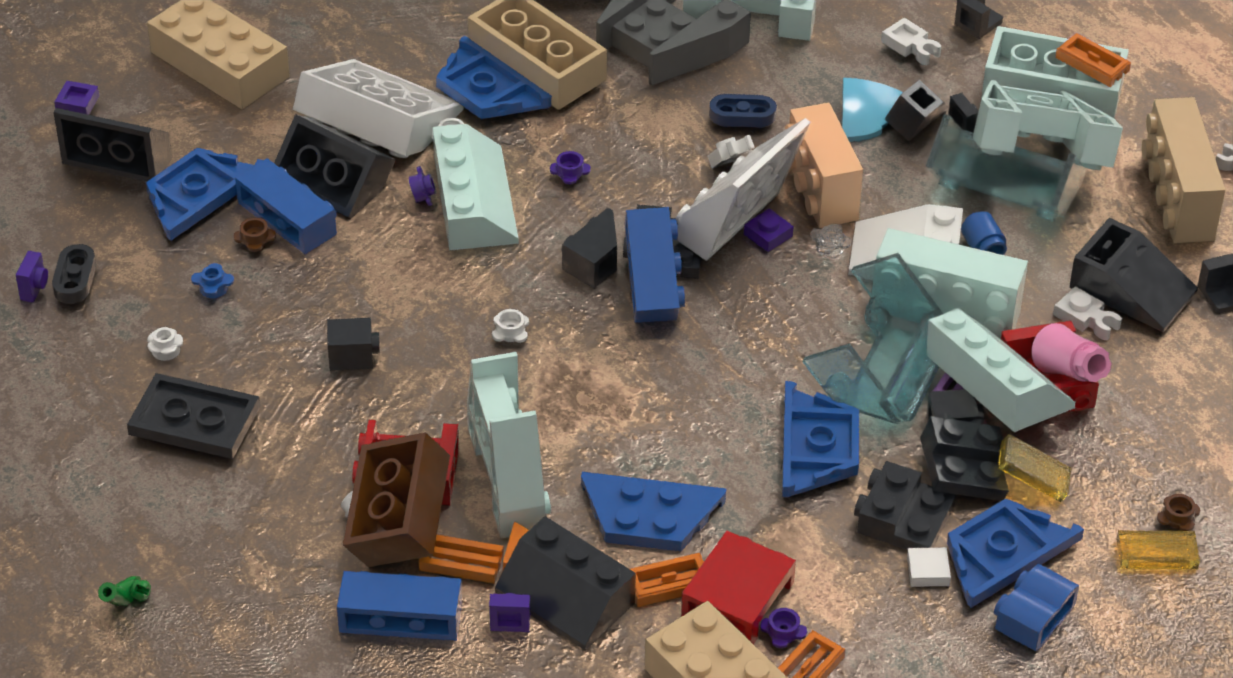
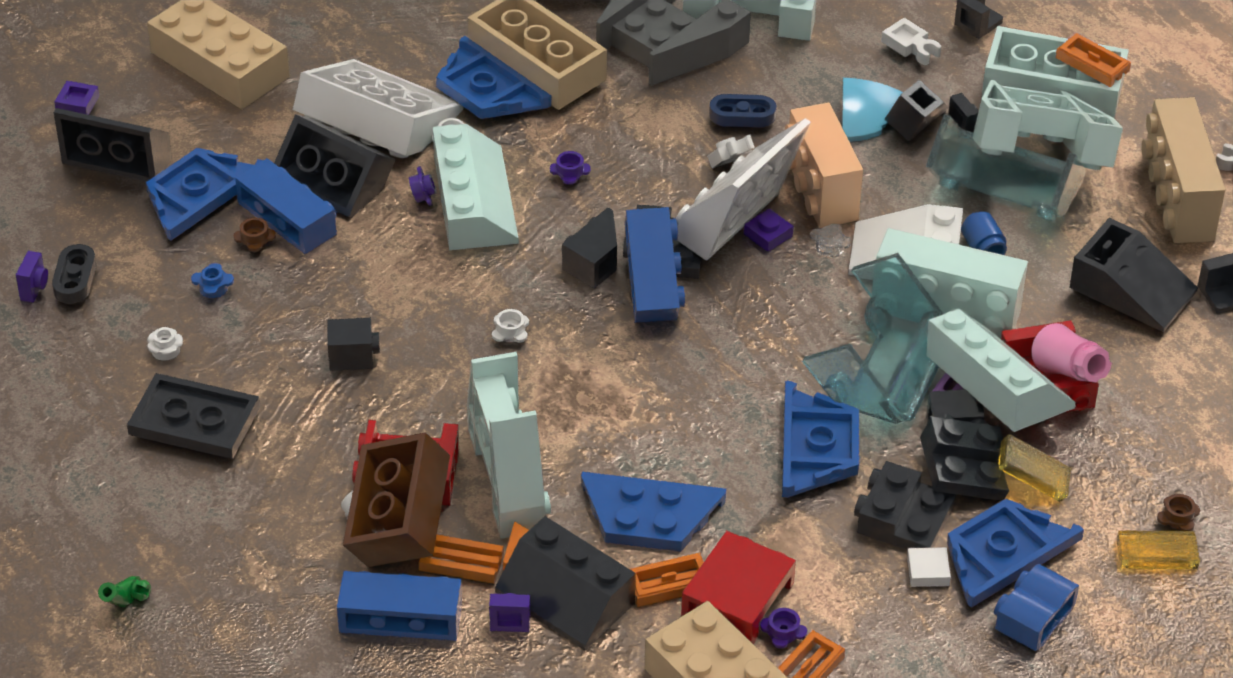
(1087, 312): white plate -> none

